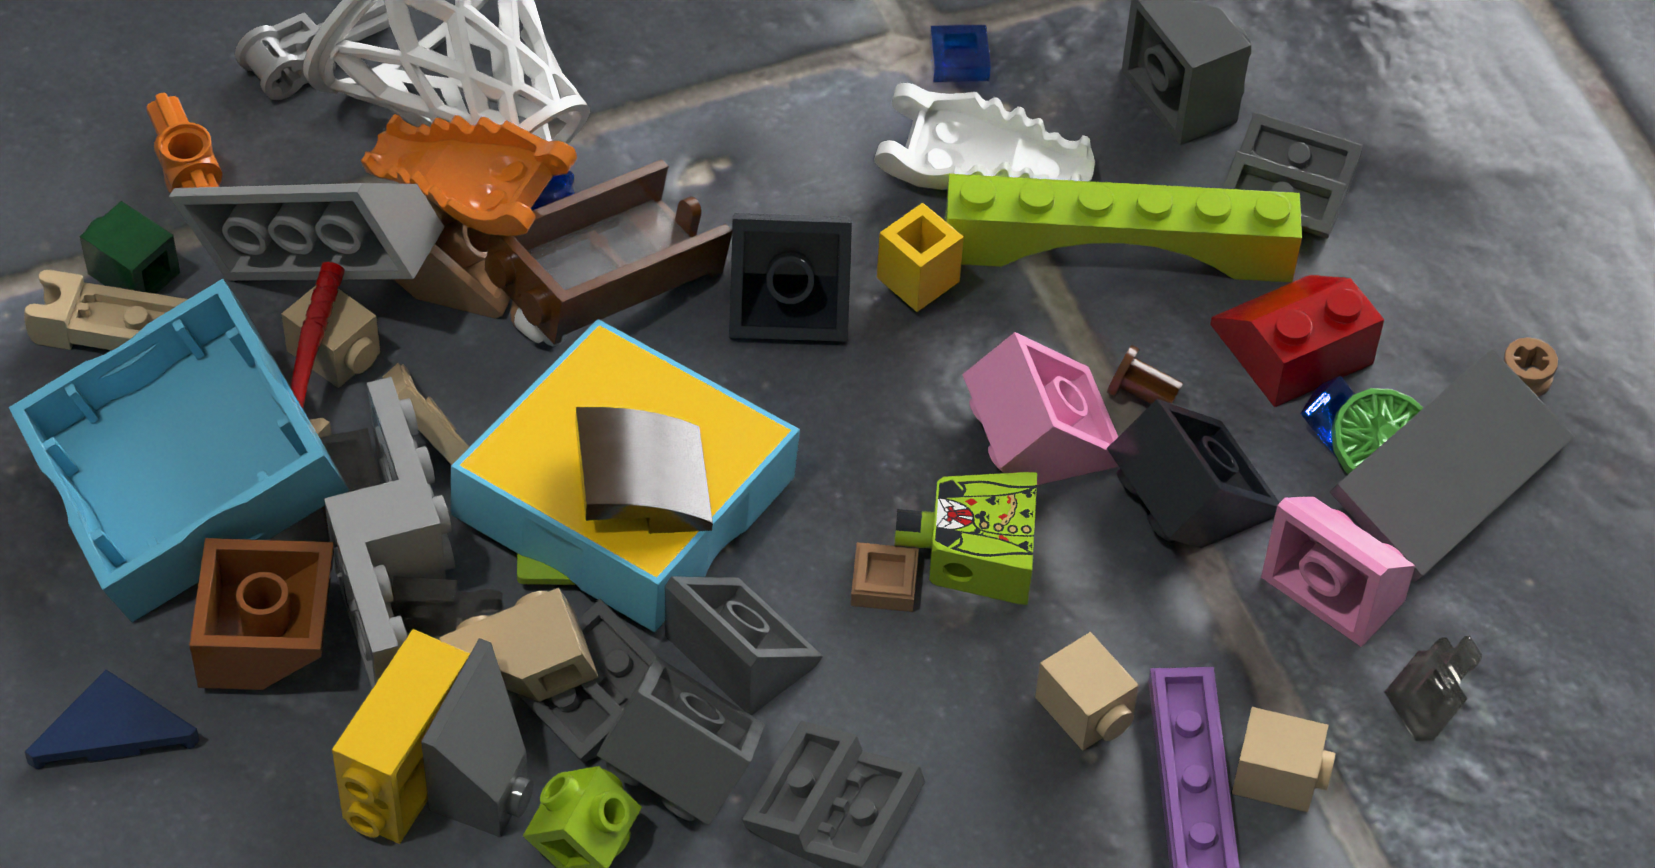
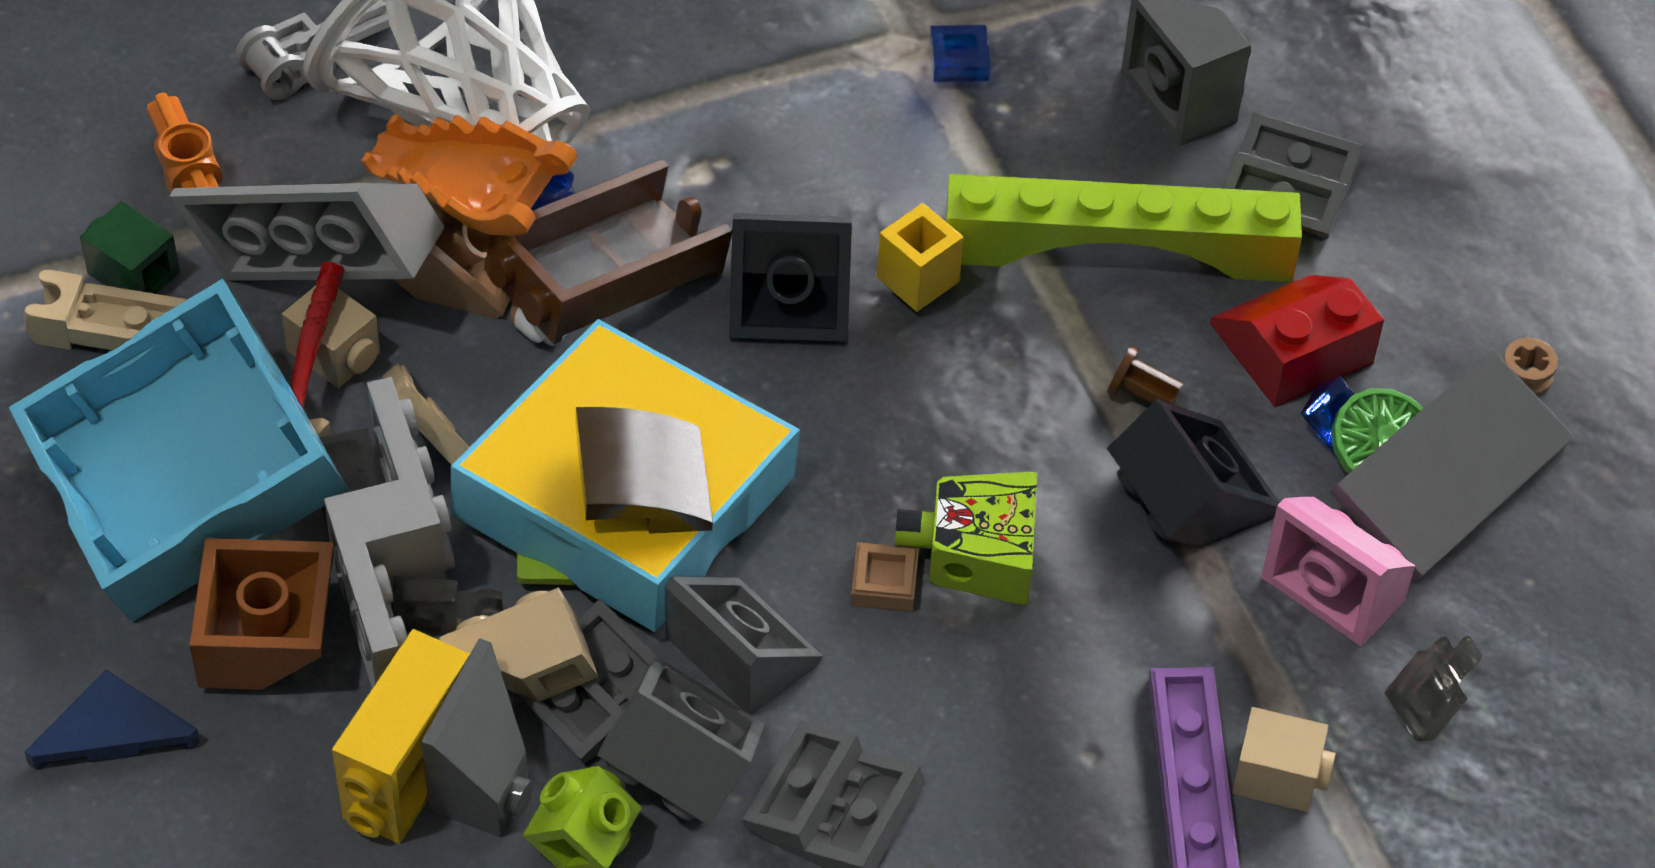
(976, 138): white animal -> none
(1040, 411): bright pink slope -> none
(1087, 692): tan brick -> none

